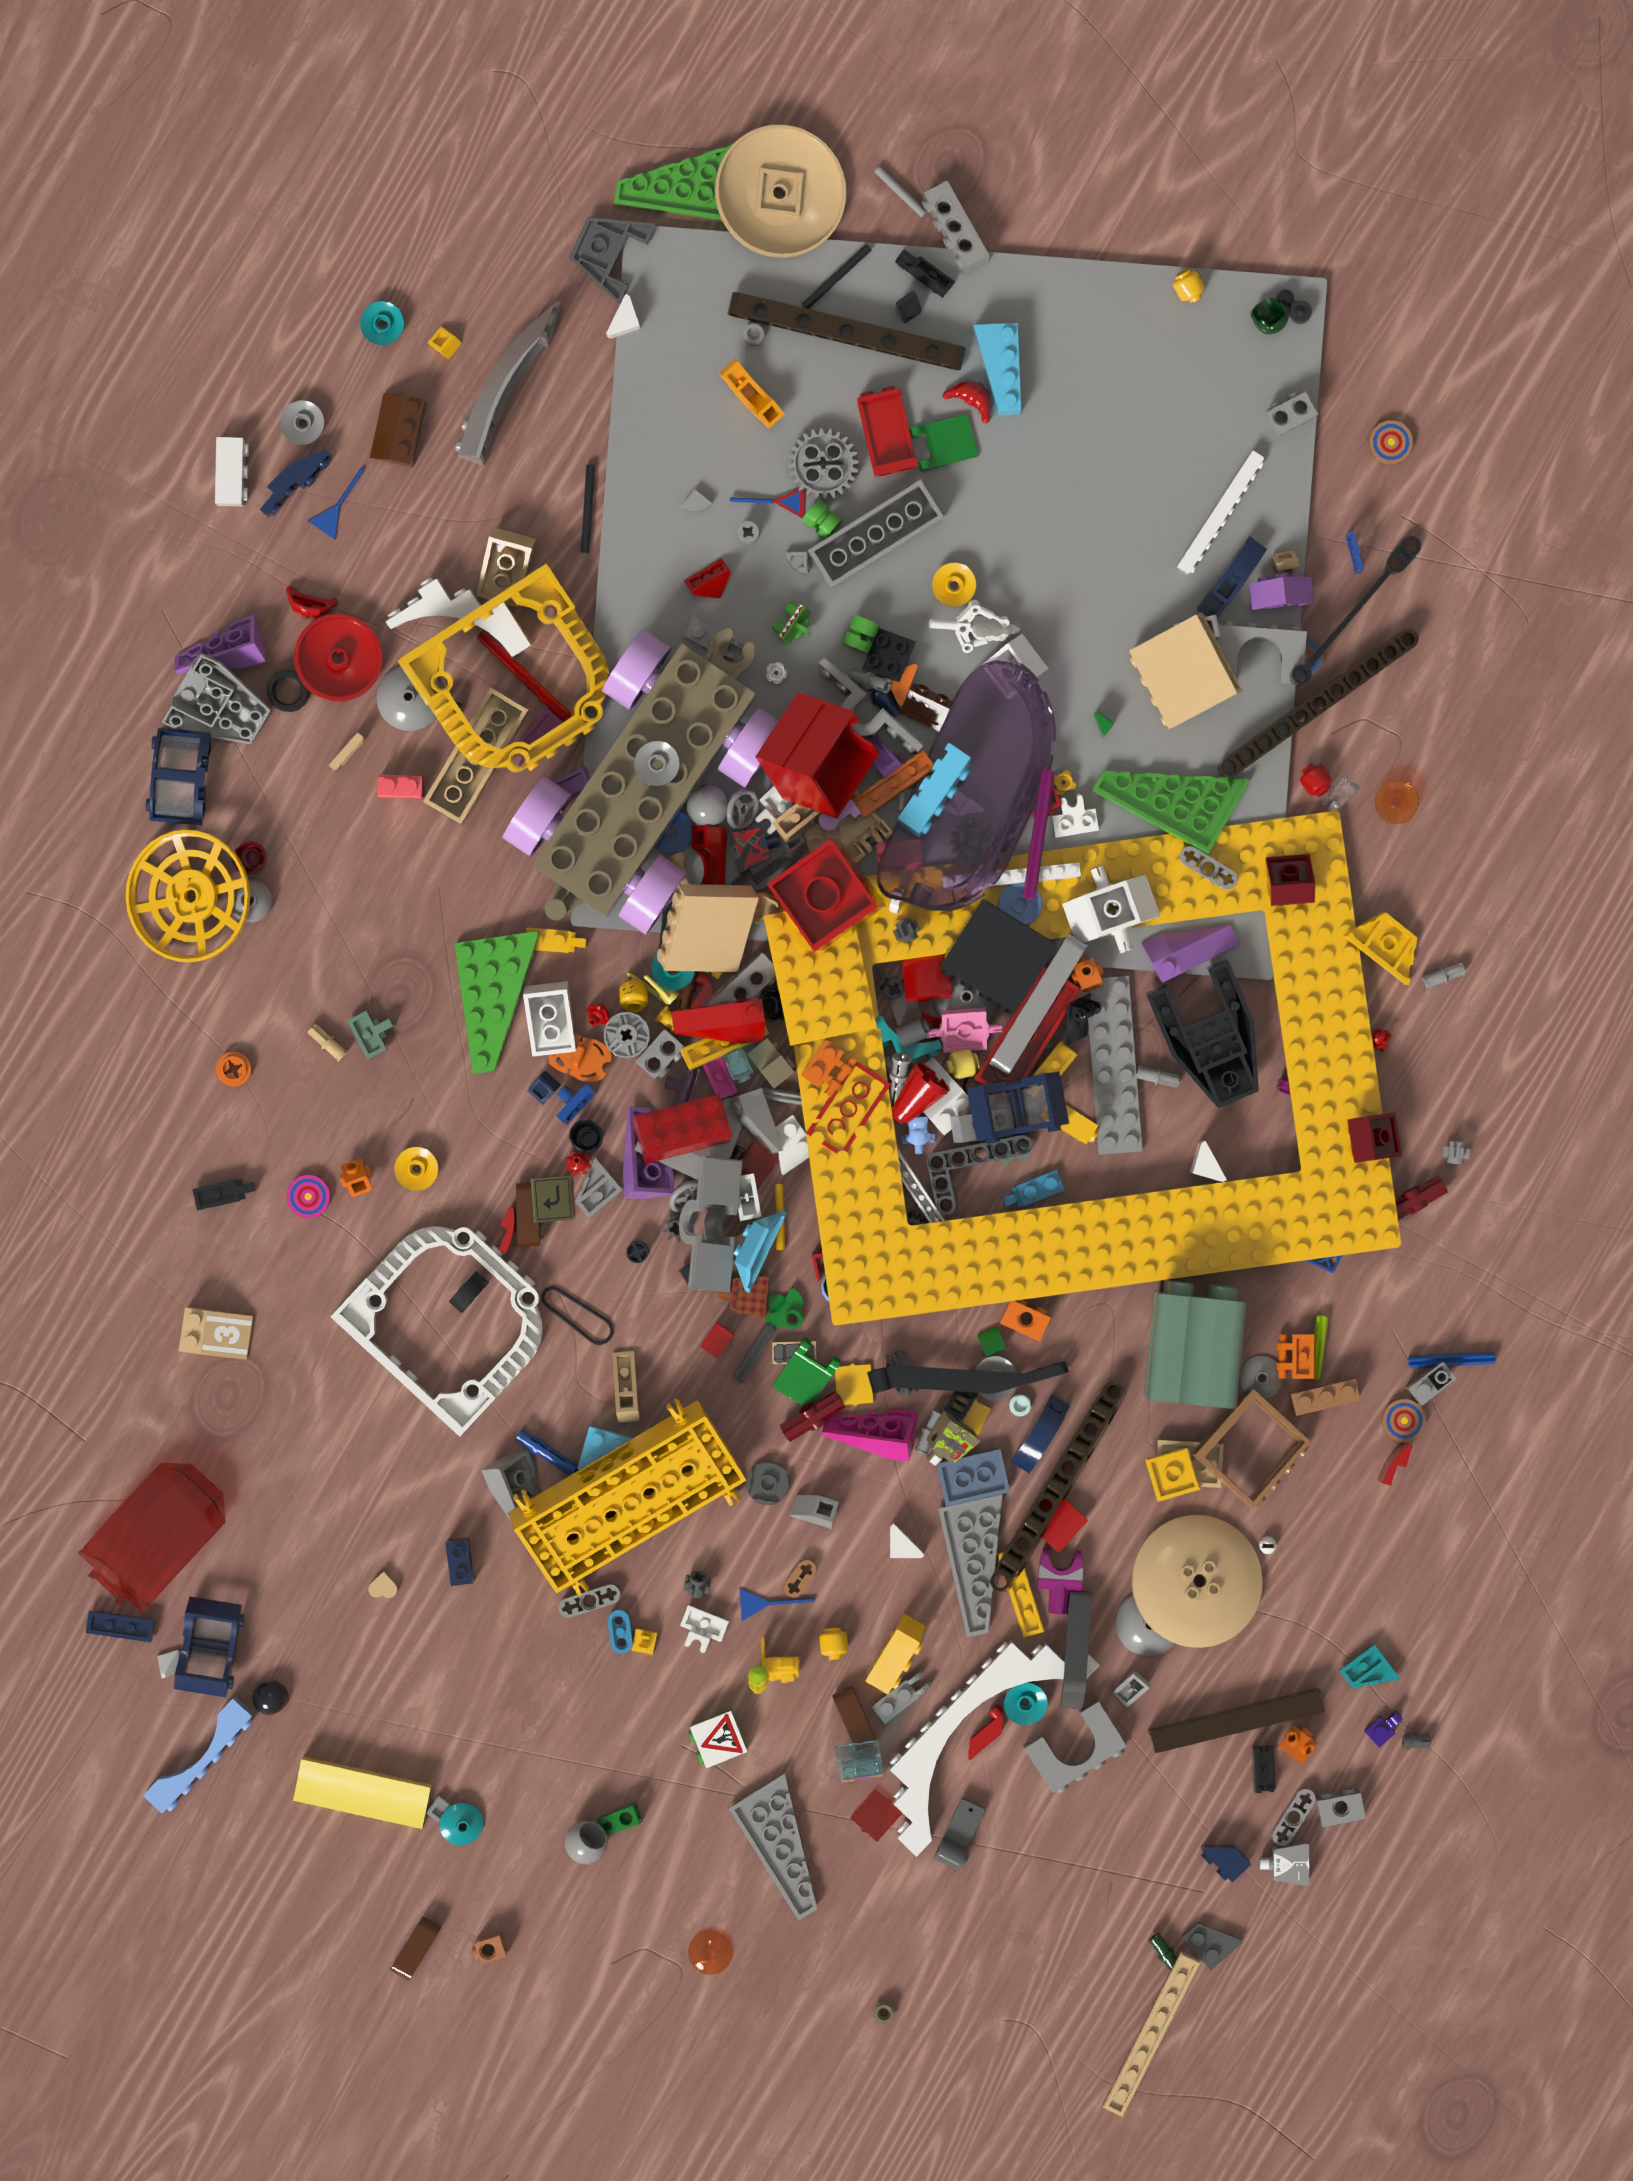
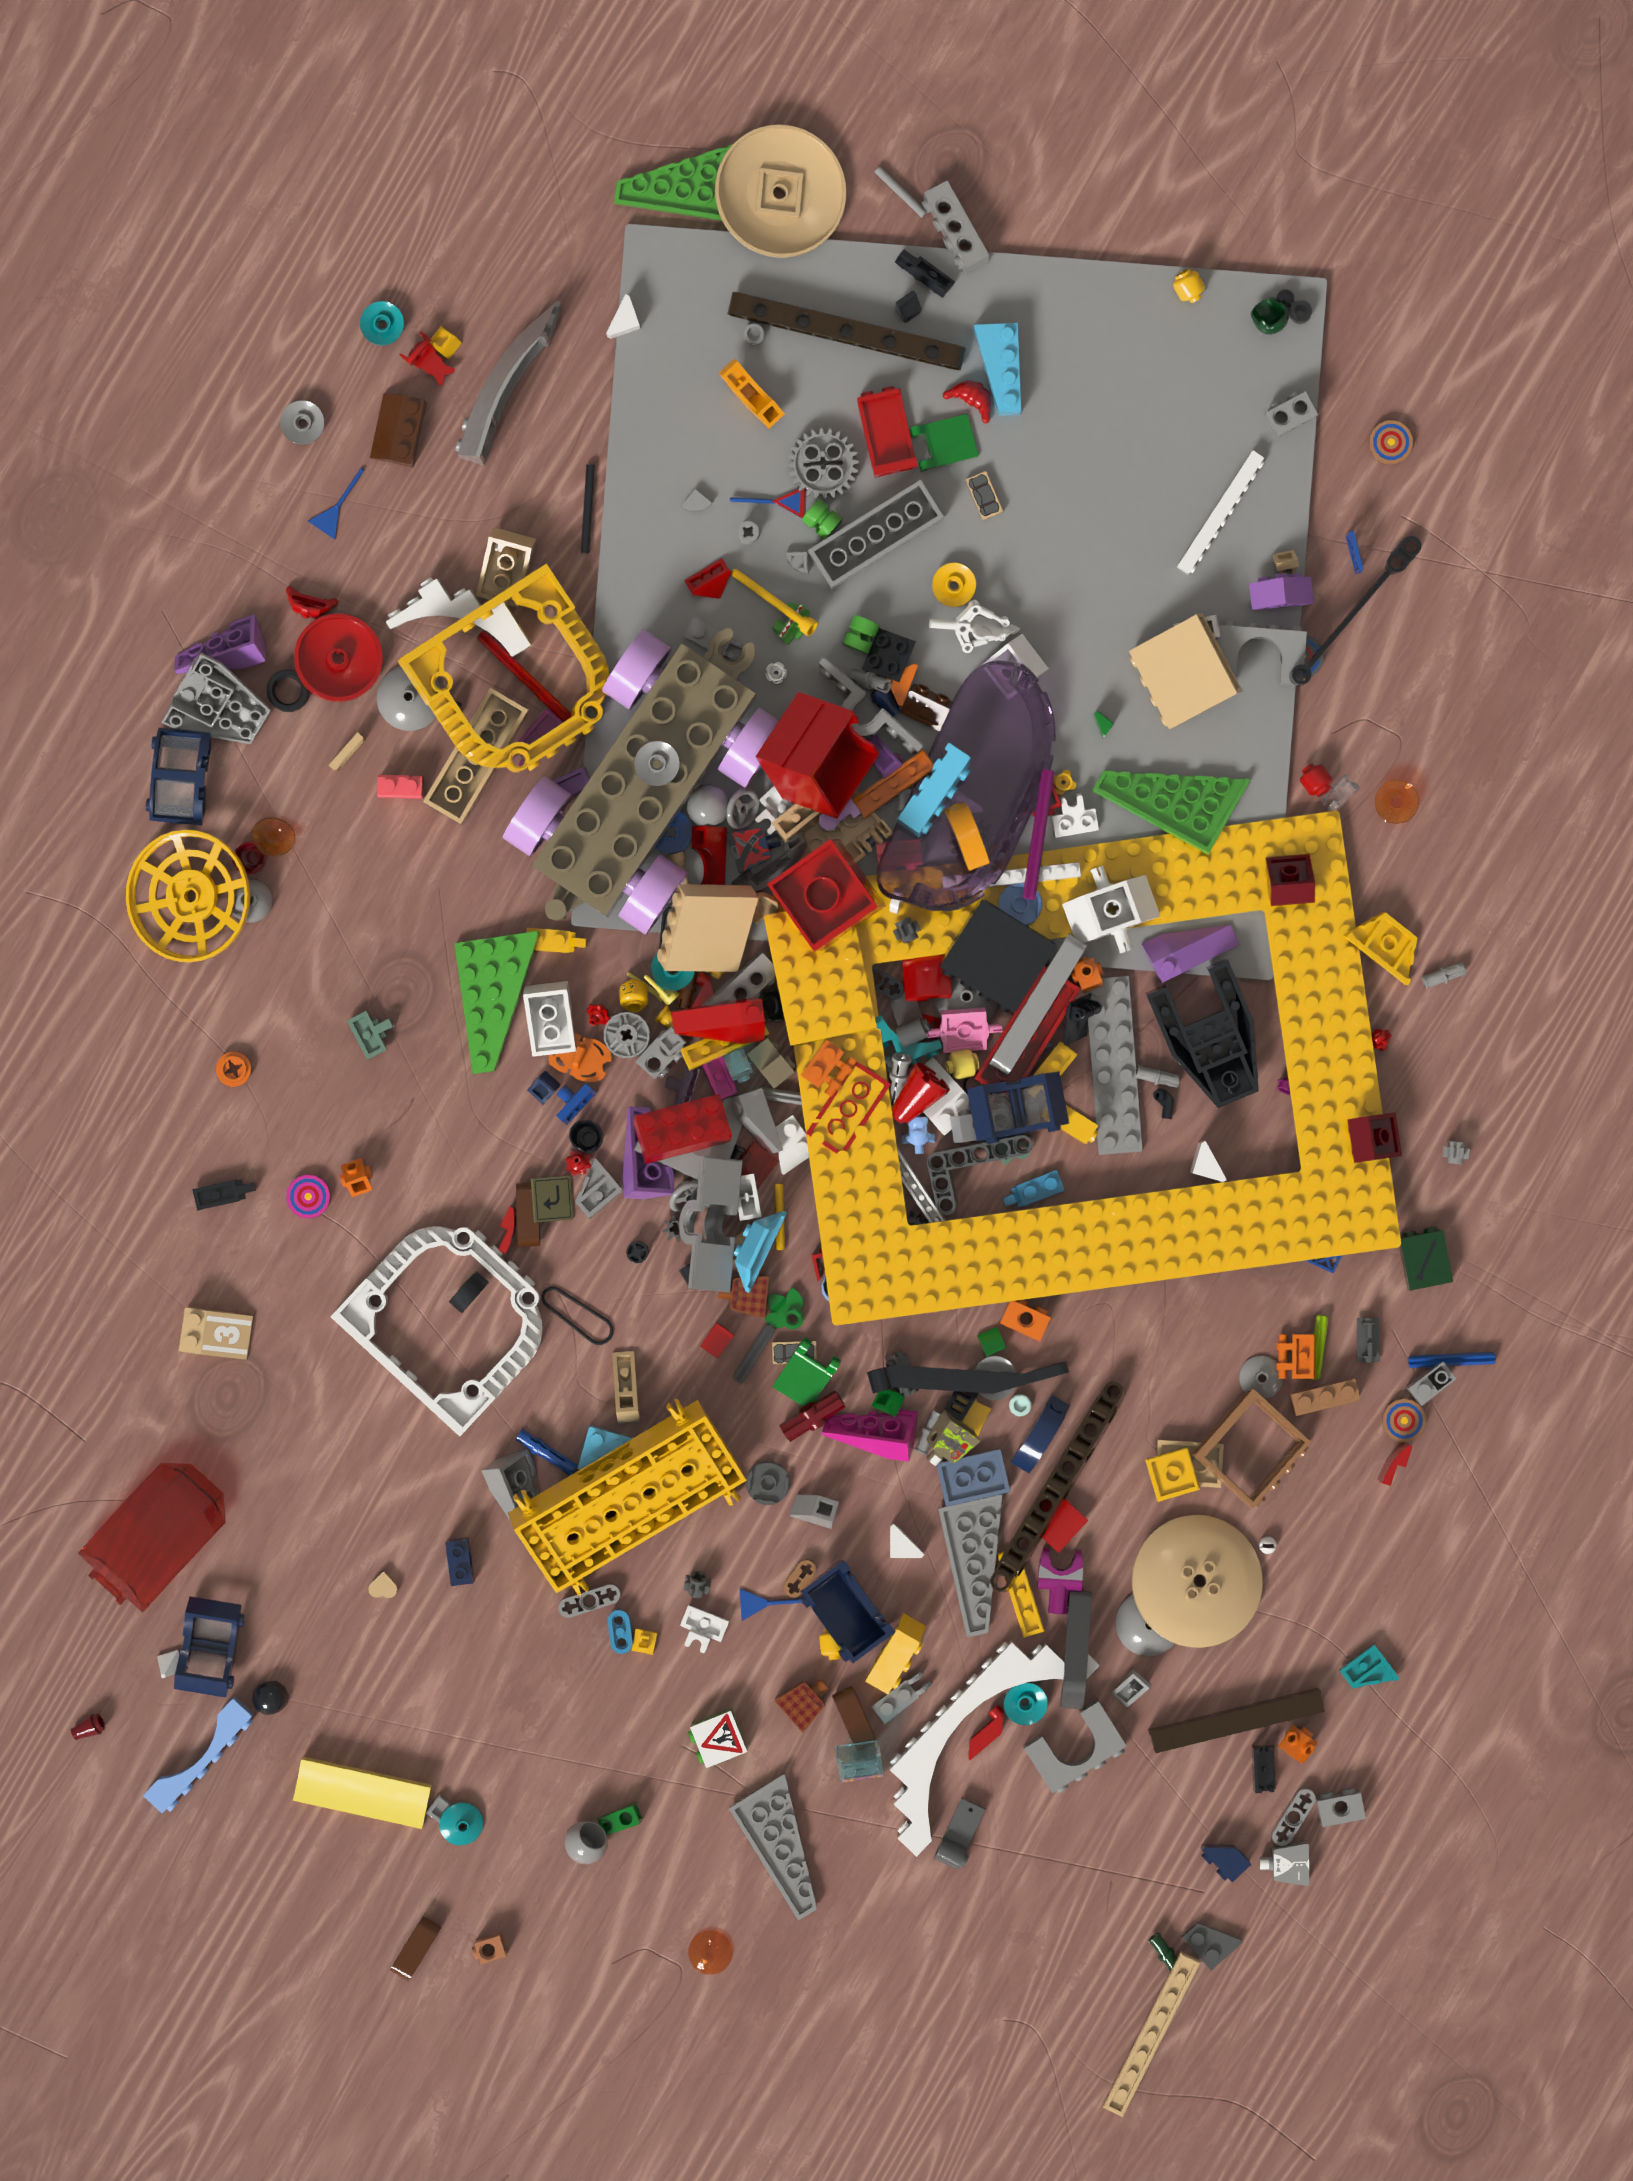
(89, 1727): none -> dark red cone
(120, 1626): dark blue plate -> none
(231, 471): white brick -> none
(273, 829): none -> clear orange dish
(299, 473): dark blue slope -> none
(327, 1042): tan axle -> none
(404, 1169): yellow dish -> none
(425, 358): none -> red hair
(601, 246): dark grey wing -> none
(670, 1042): none -> light grey tile
(773, 1669): yellow piece -> none
(803, 1702): none -> dark orange torso
(806, 624): none -> yellow piece
(838, 275): black bar -> none
(846, 1612): none -> dark blue windscreen
(853, 1384): yellow piece -> none
(876, 1815): clear red piece -> none
(887, 2018): dark tan plate -> none
(888, 1402): none -> green slope
(967, 835): none -> light orange arch
(984, 495): none -> tile
(1165, 1101): none -> black arm
(1195, 1345): sand green brick -> none
(1197, 853): light grey beam -> none
(1232, 578): dark blue slope -> none
(1327, 698): dark brown beam -> none
(1368, 1340): none -> dark grey hinge
(1381, 1730): dark purple plate -> none
(1414, 1741): dark grey pin -> none
(1419, 1197): dark red piece -> none
(1425, 1259): none -> dark green brick

